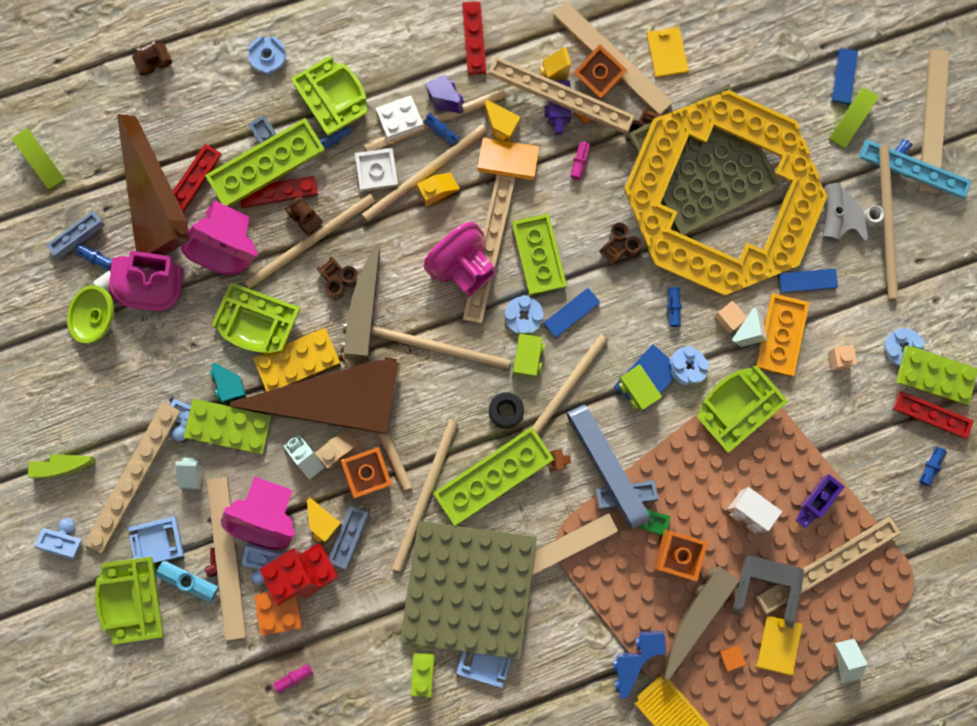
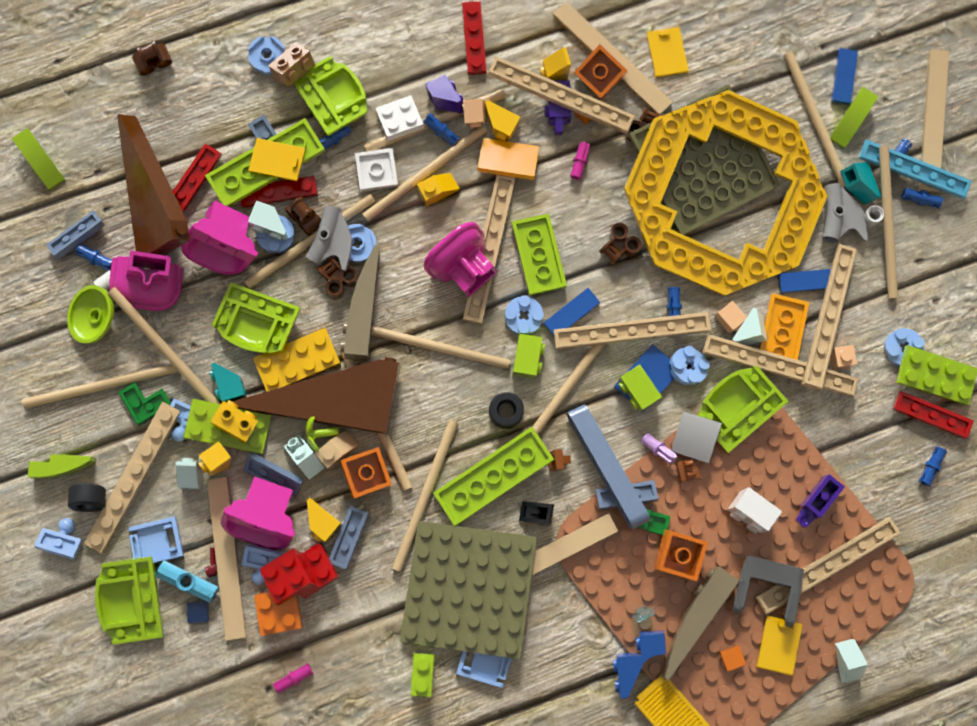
(86, 497): none -> black tyre
(99, 386): none -> tan piece
(142, 408): none -> green tile
(162, 346): none -> tan piece
(197, 612): none -> dark blue tile
(214, 460): none -> yellow slope
(234, 421): none -> yellow brick
(266, 219): none -> light aqua slope
(271, 472): none -> sand blue plate
(277, 159): none -> yellow container
(277, 246): none -> light blue plate
(291, 65): none -> medium nougat brick
(311, 434): none -> lime plant
(331, 238): none -> light grey pin
(363, 235): none -> light blue plate
(474, 112): none -> light nougat brick
(536, 513): none -> black slope
(632, 330): none -> tan tile
(643, 613): none -> clear light blue plate
(659, 448): none -> lavender axle
(688, 470): none -> dark orange tile
(696, 437): none -> light grey slope
(775, 364): none -> tan tile
(815, 116): none -> tan piece
(829, 317): none -> tan tile
(861, 182): none -> teal slope
(922, 198): none -> blue pin

